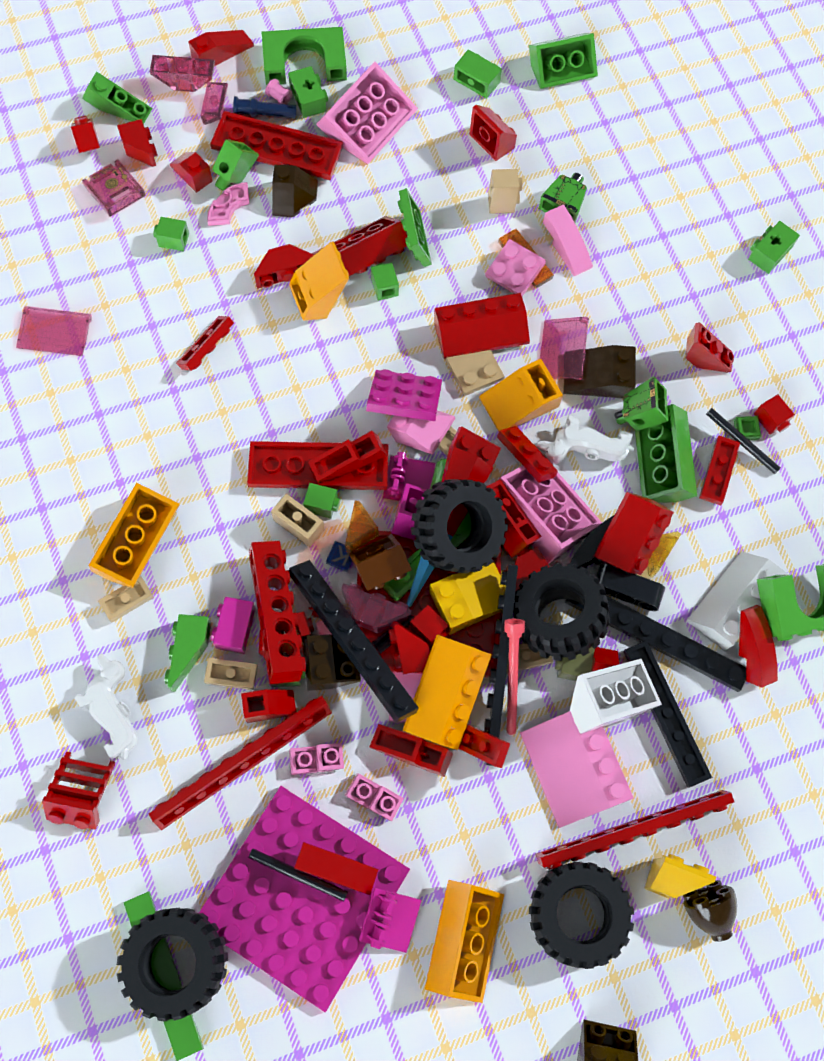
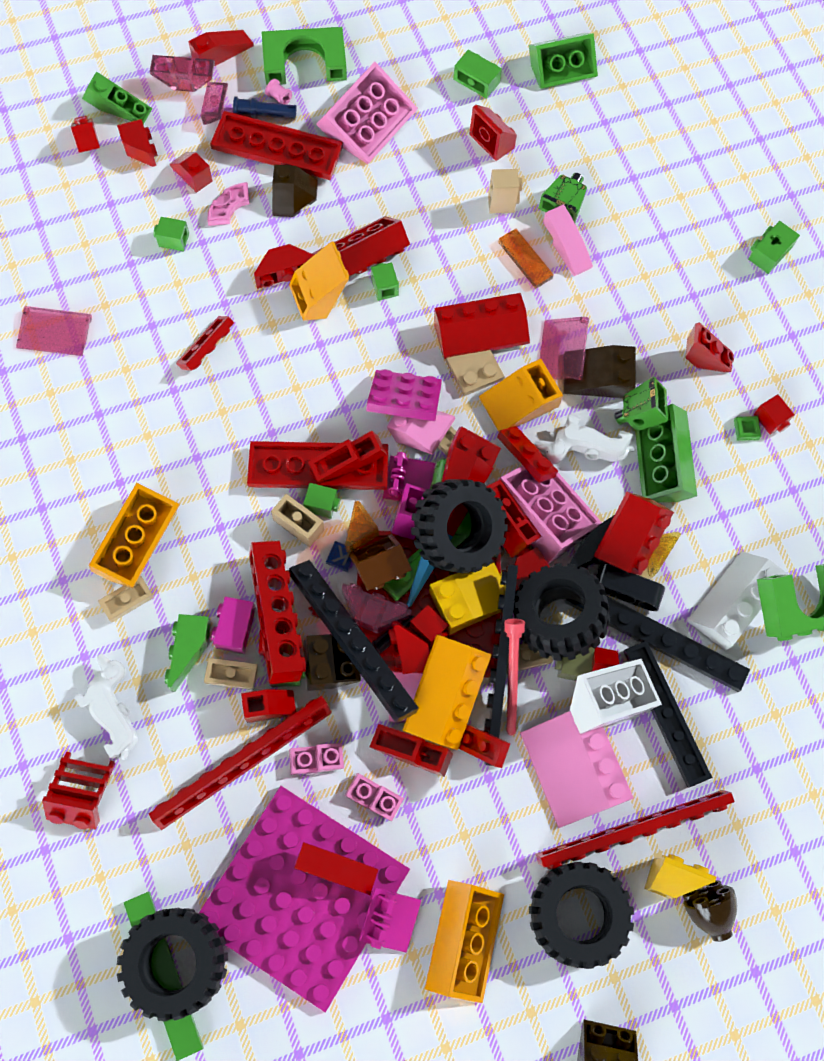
(111, 182): clear pink container -> none
(233, 163): bright green torso -> none
(298, 875): black bar -> none
(304, 626): red plate -> none
(307, 91): bright green brick -> none
(414, 227): bright green plate -> none
(515, 268): bright pink plate -> none
(719, 470): red plate -> none
(744, 442): black bar -> none
(757, 647): red slope -> none

